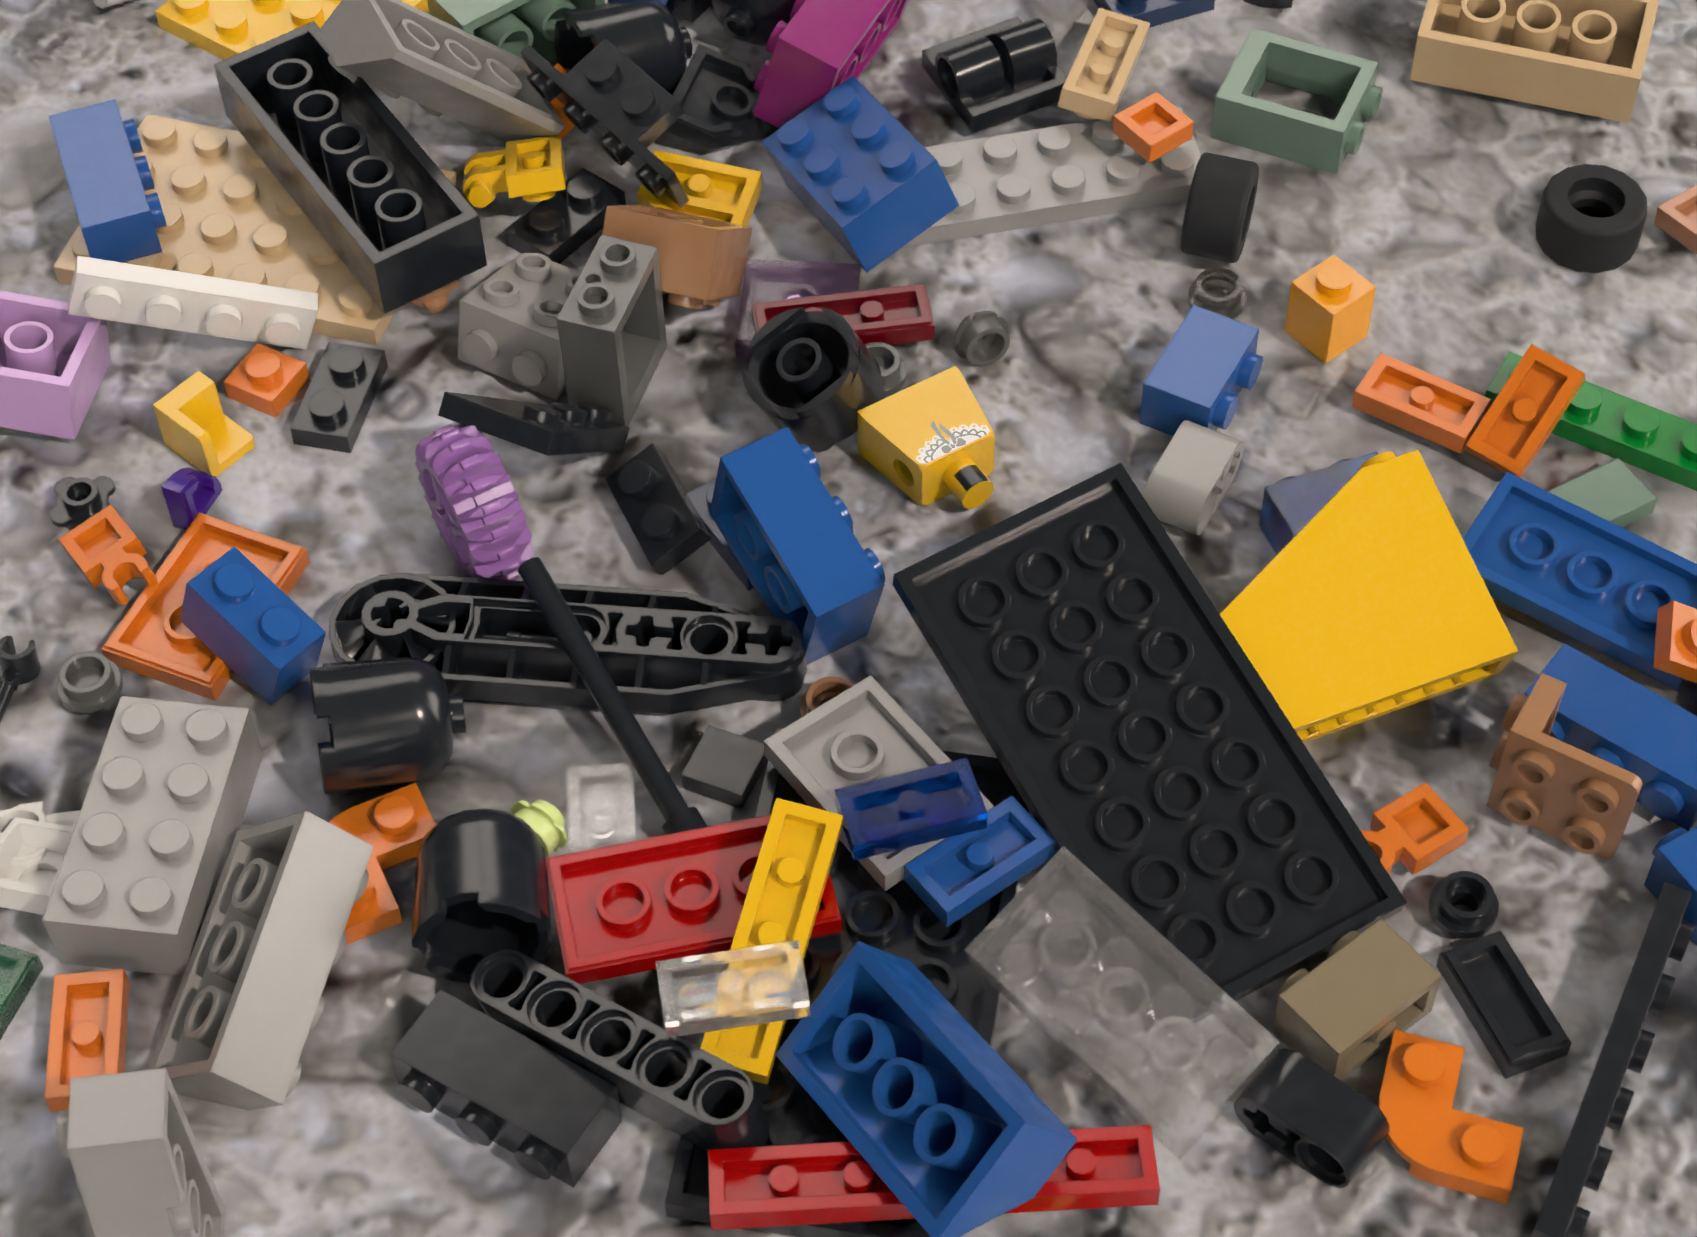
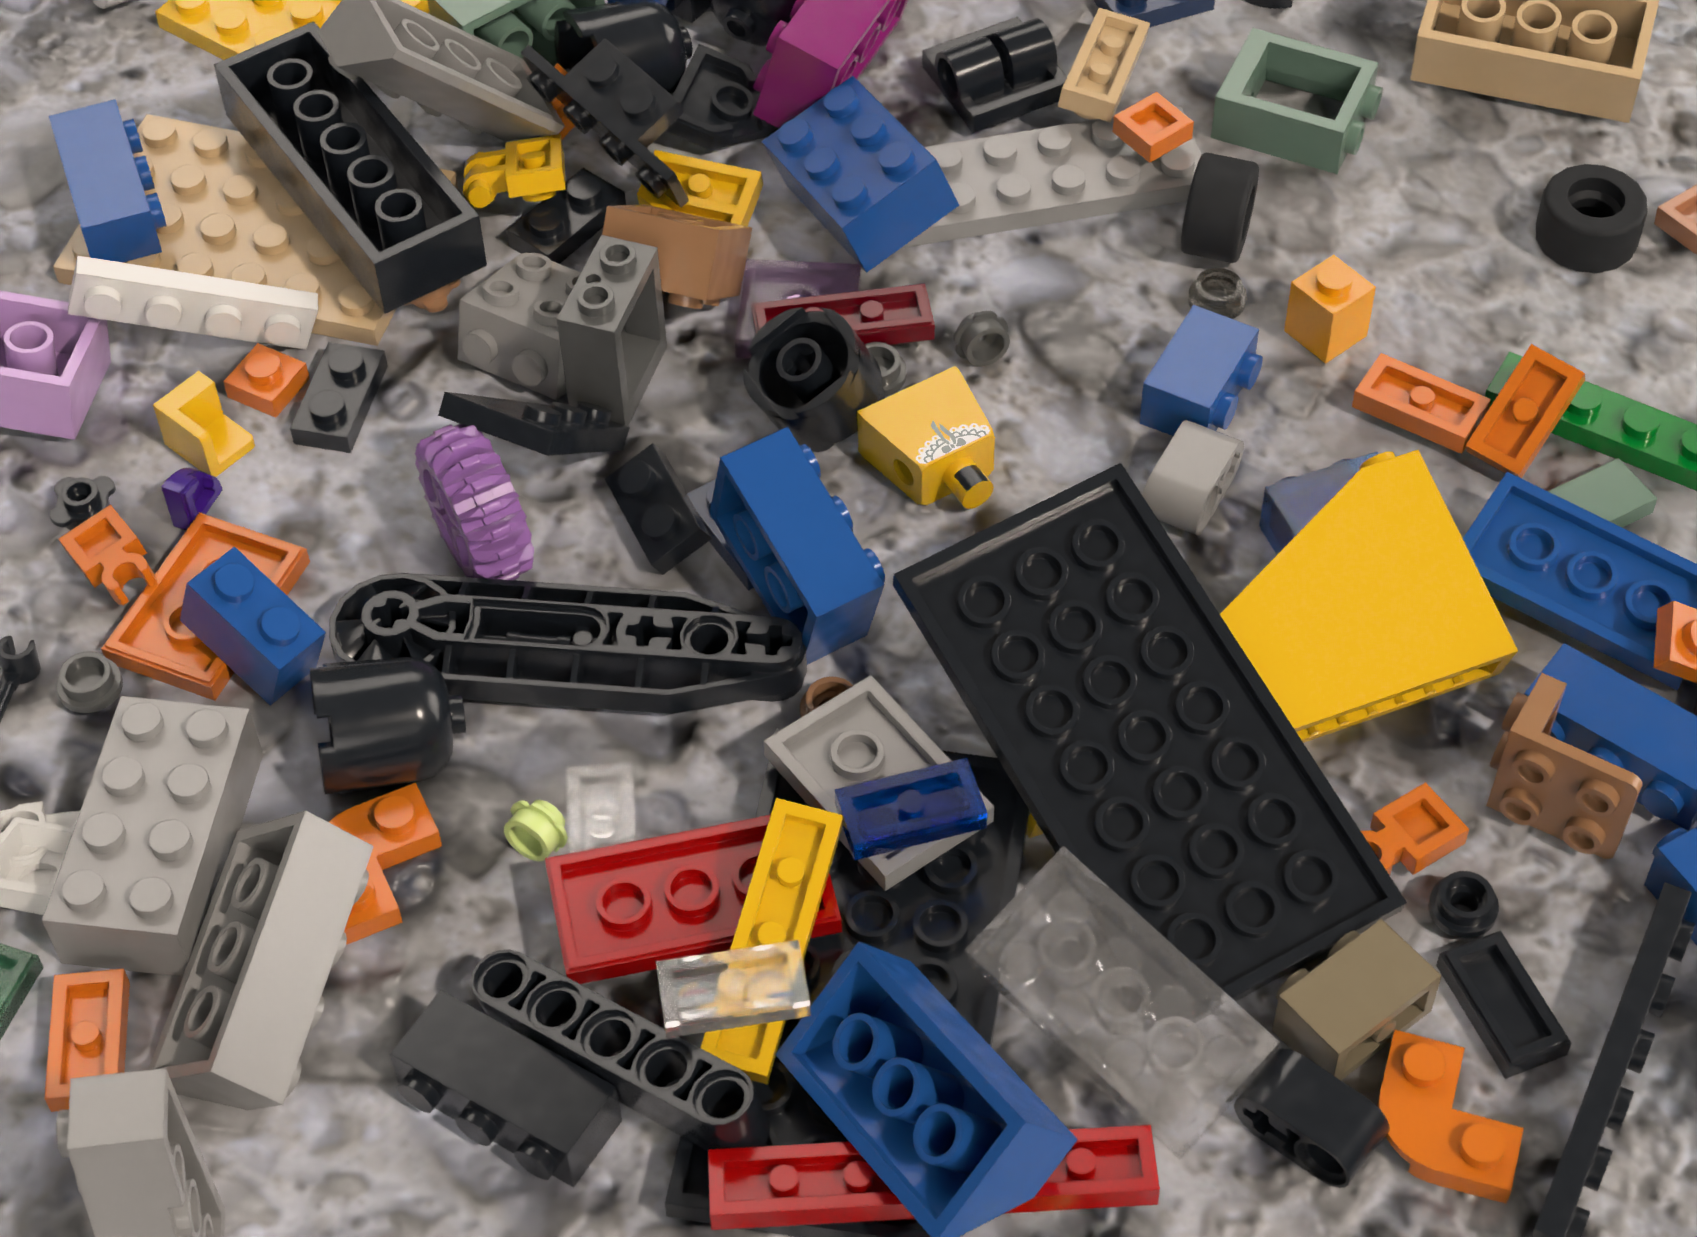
(480, 892): black cylinder -> none
(609, 700): black bar -> none
(724, 766): black tile -> none
(979, 864): blue plate -> none

